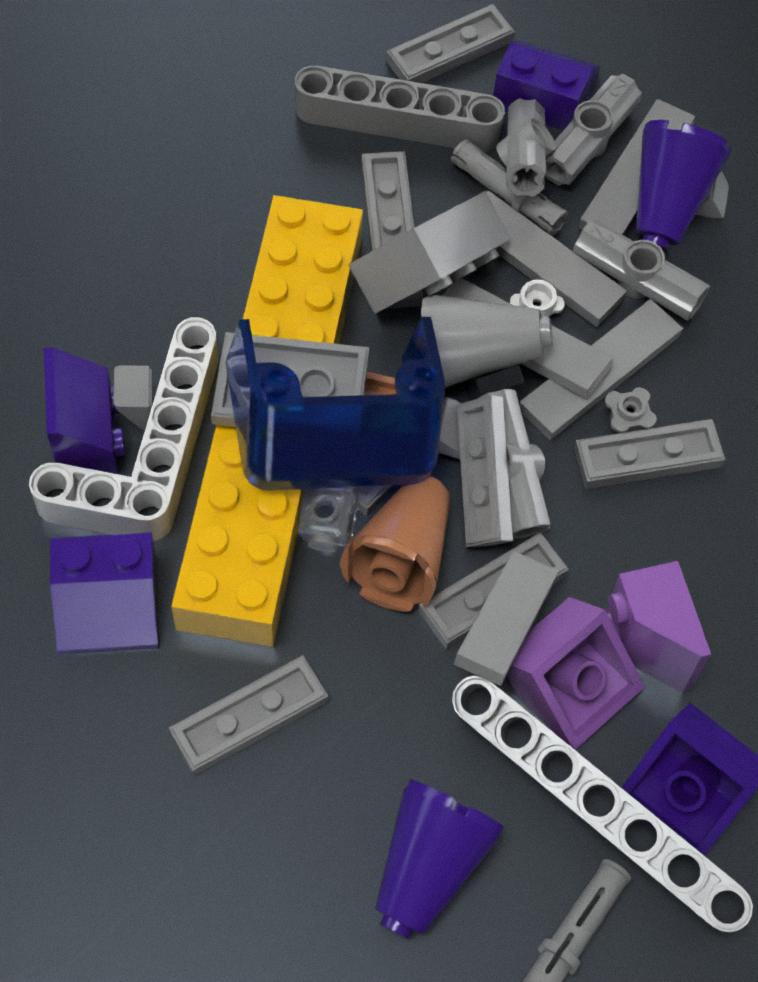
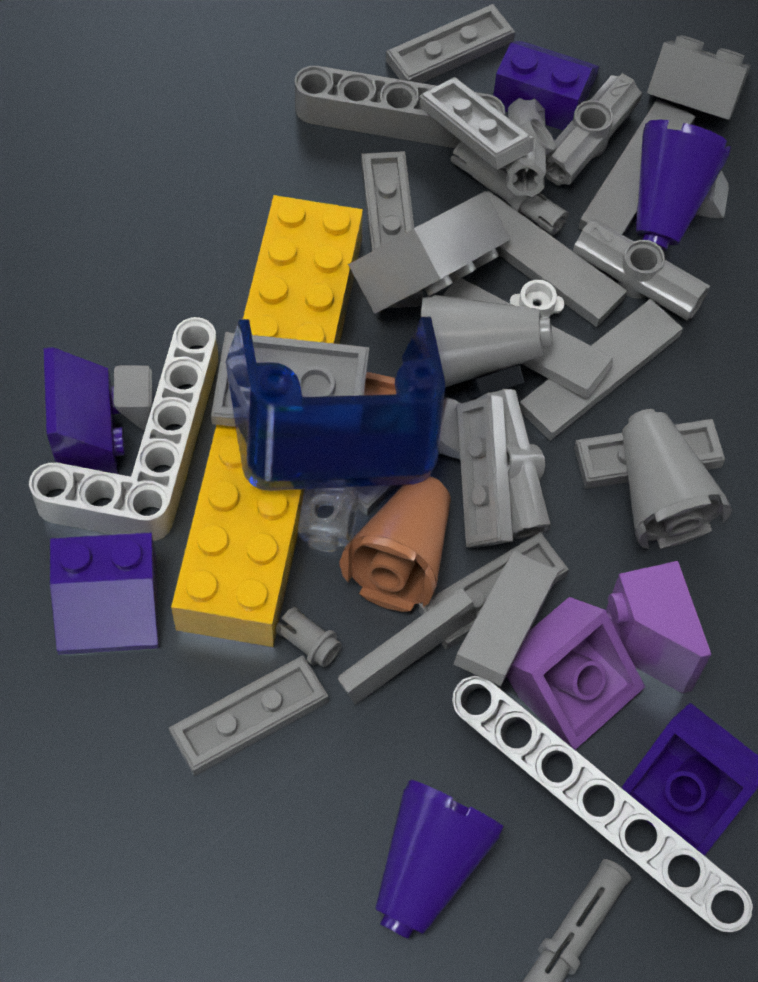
(310, 638): none -> light grey pin
(407, 646): none -> light grey tile
(476, 123): none -> light grey tile
(625, 421): light grey plate -> none
(668, 483): none -> light grey cone
(699, 77): none -> light grey slope

